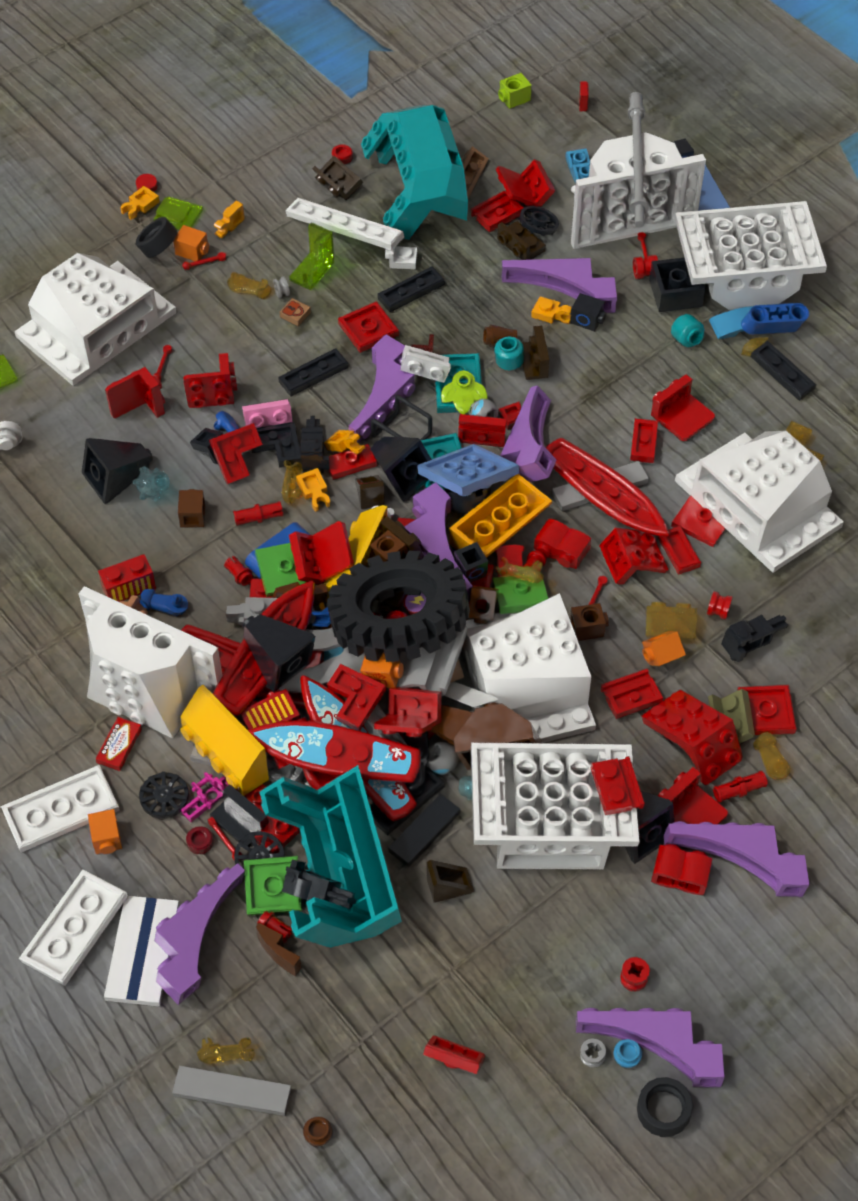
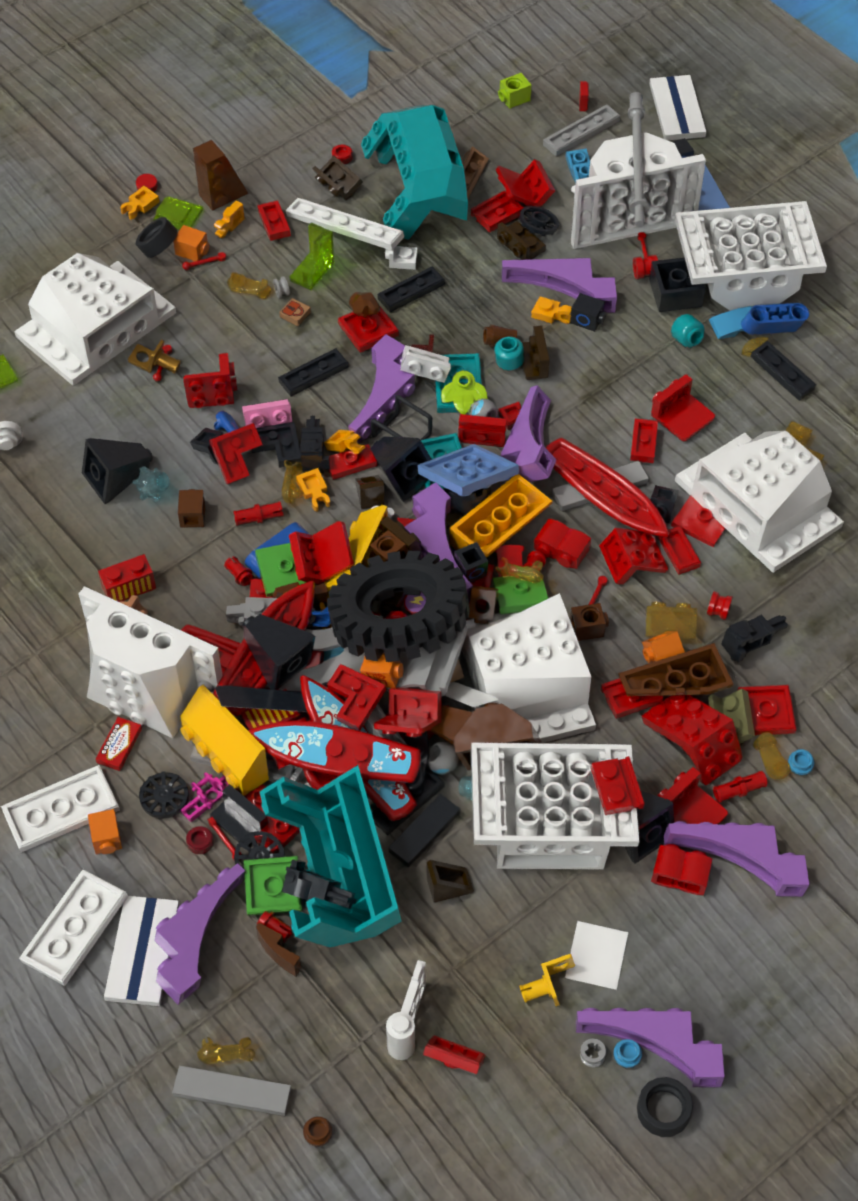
(135, 391): red bracket -> none
(156, 357): none -> pearl gold bracket
(169, 604): blue piece -> none
(216, 177): none -> reddish brown wedge
(260, 698): none -> black sticker
(274, 220): none -> red plate
(364, 304): none -> reddish brown rock
(401, 1025): none -> white piece
(544, 985): none -> yellow bracket
(581, 130): none -> light grey tile
(597, 955): none -> white sticker
(631, 980): red wheel -> none
(664, 500): none -> black bracket
(677, 107): none -> white tile
(682, 674): none -> reddish brown wedge
(801, 762): none -> dark azure plate

